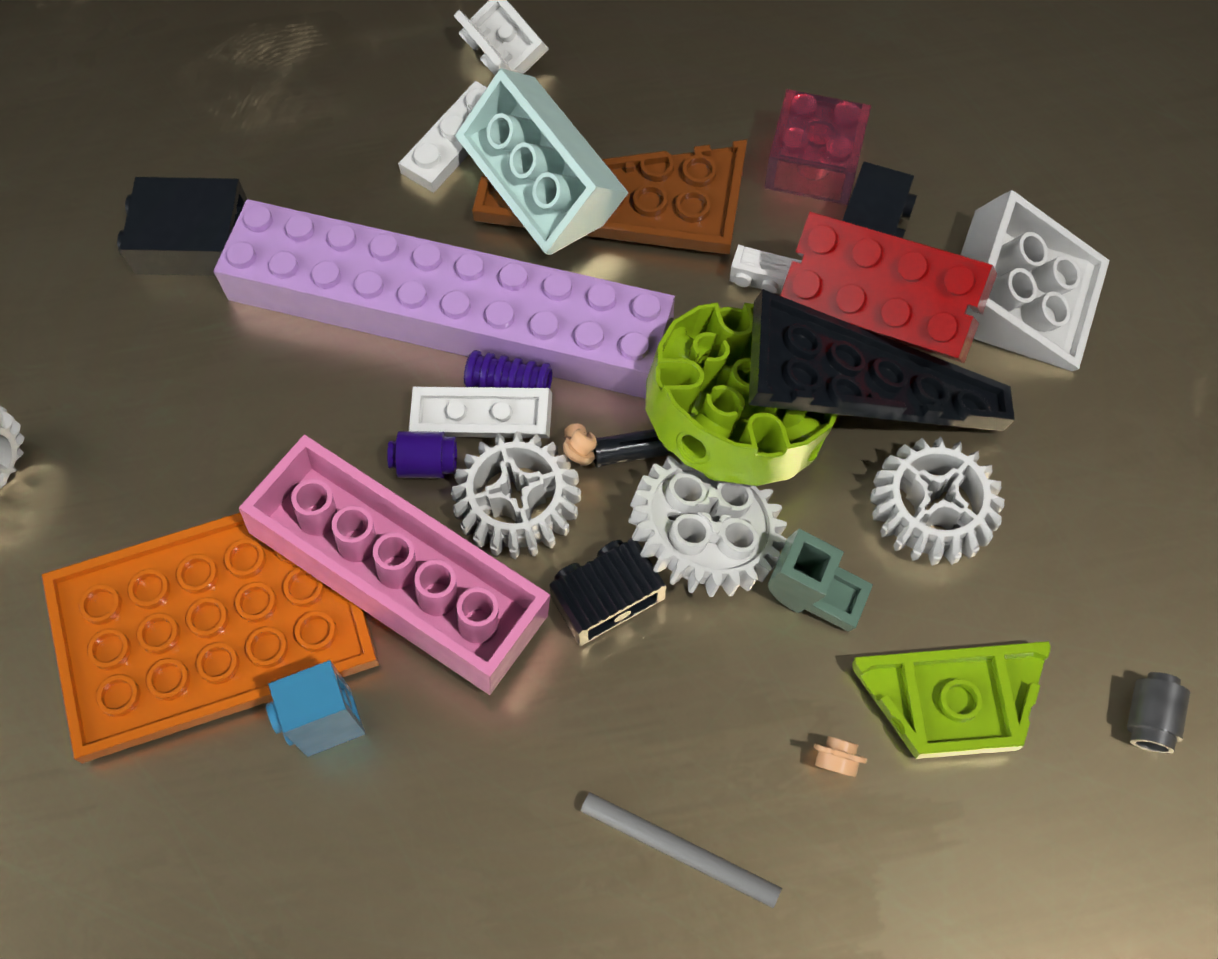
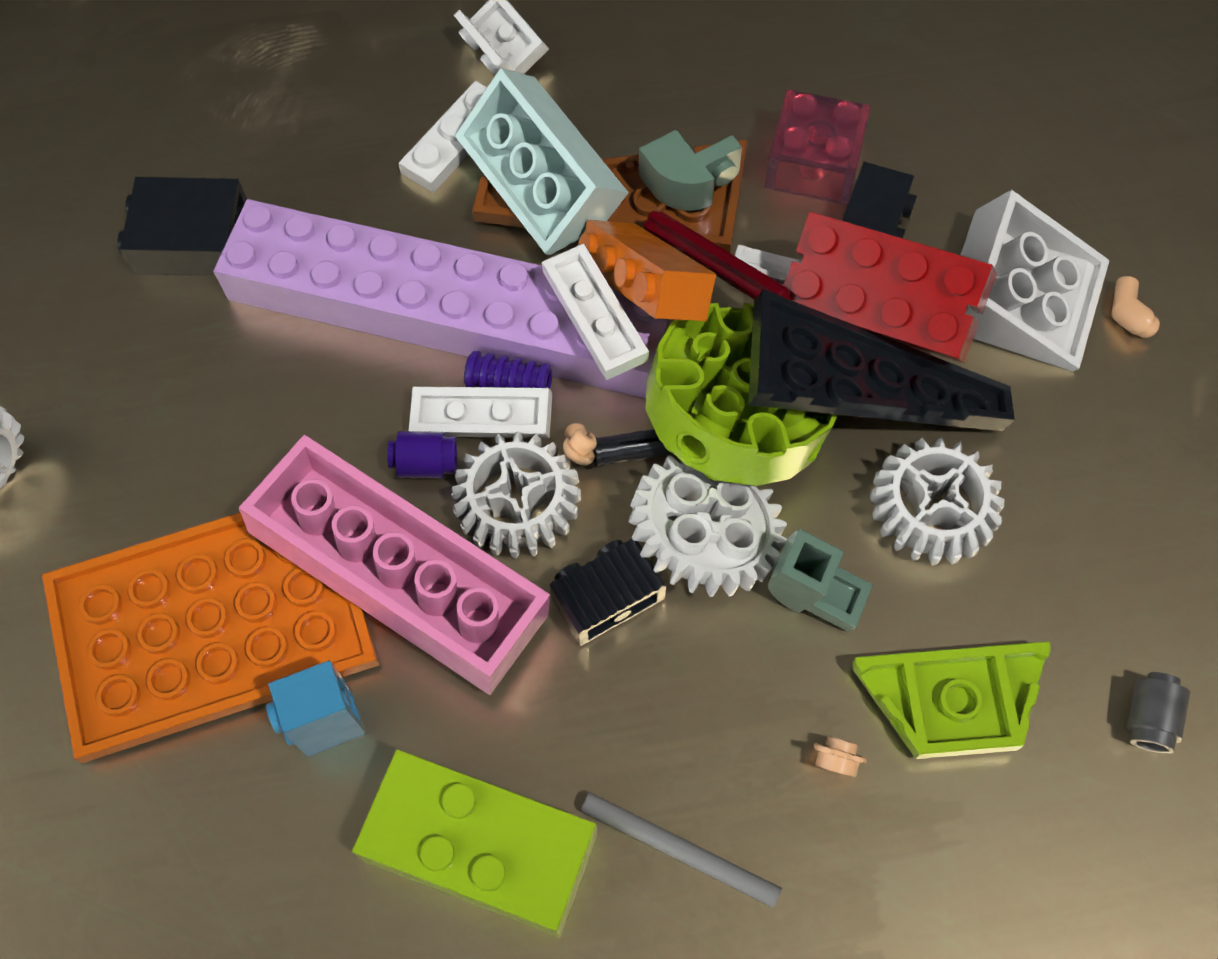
(477, 842): none -> lime brick
(595, 312): none -> white plate
(649, 271): none -> orange brick
(686, 178): none -> sand green brick
(721, 262): none -> dark red axle
(1131, 312): none -> light nougat arm

